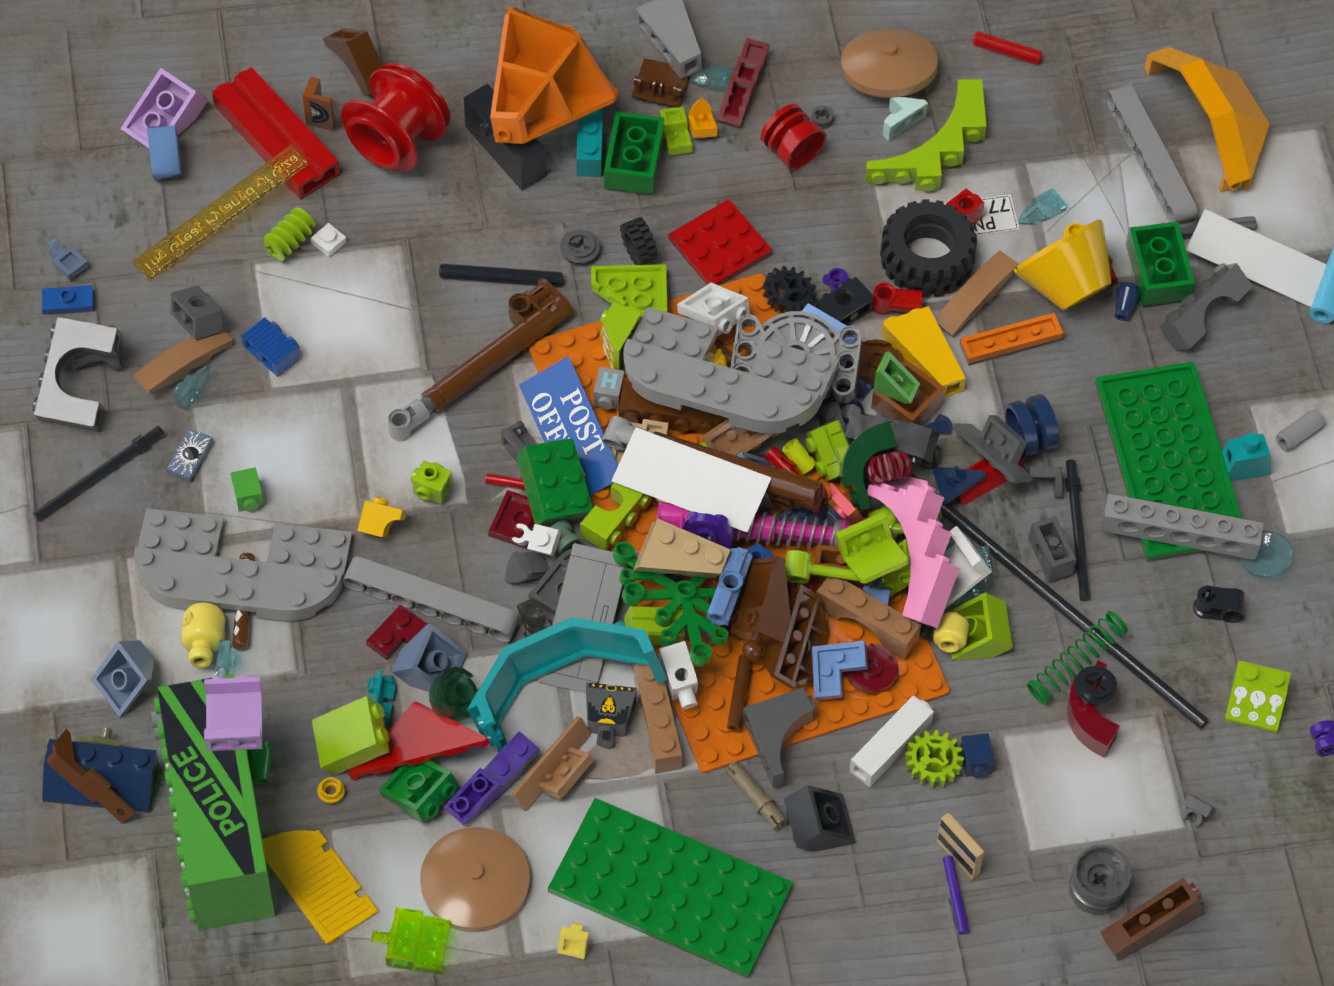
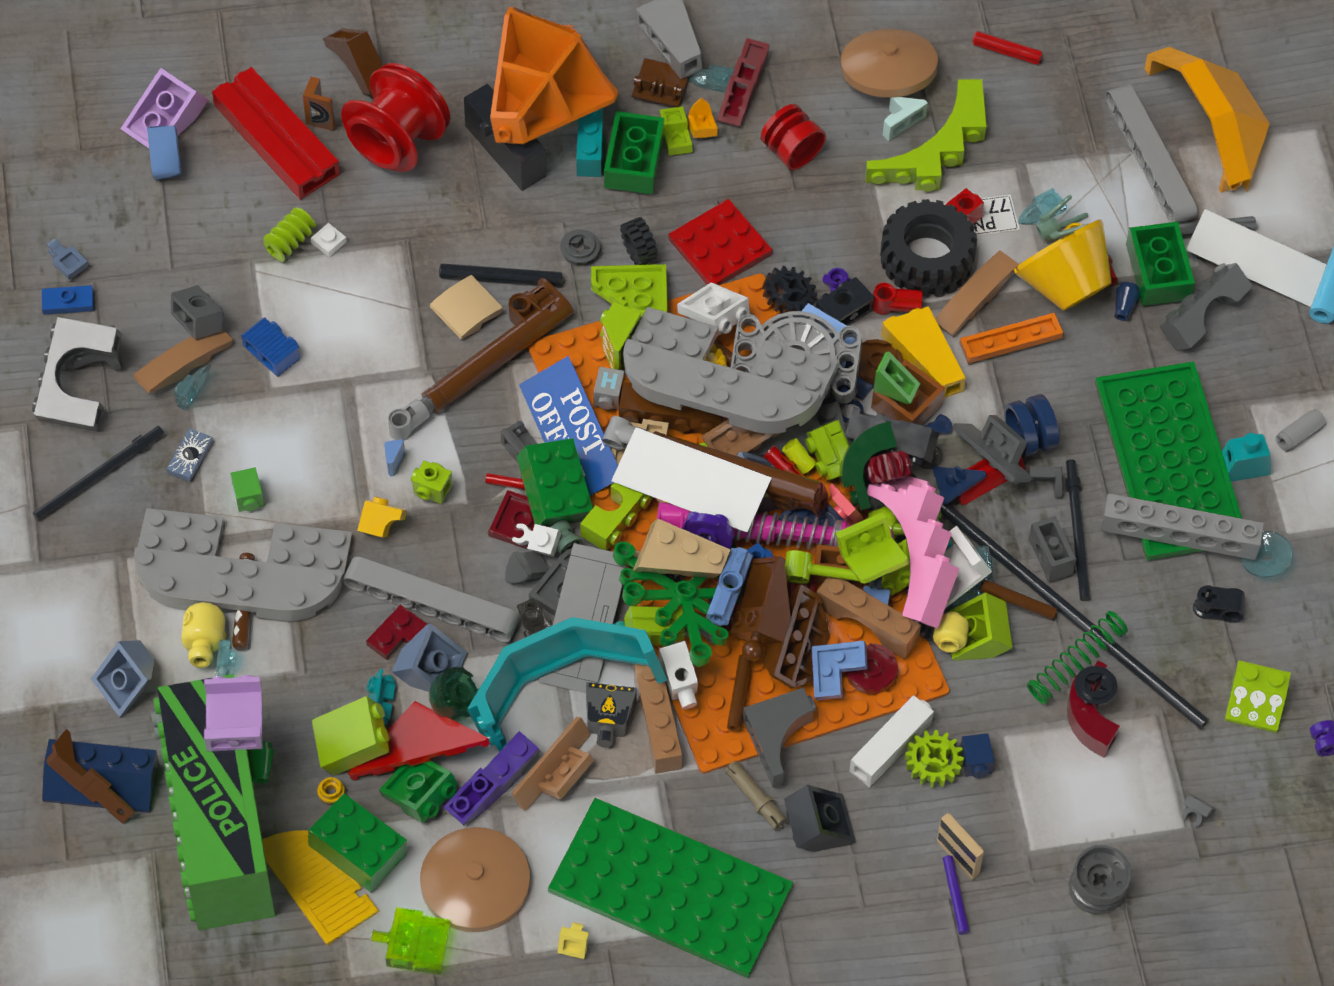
(104, 738): olive piece -> none
(220, 212): clear yellow tile -> none
(357, 842): none -> green brick
(394, 453): none -> medium blue slope
(466, 307): none -> tan slope
(820, 111): dark grey bush -> none
(1018, 599): none -> reddish brown piece
(1051, 229): none -> sand green plant
(1154, 919): reddish brown slope -> none

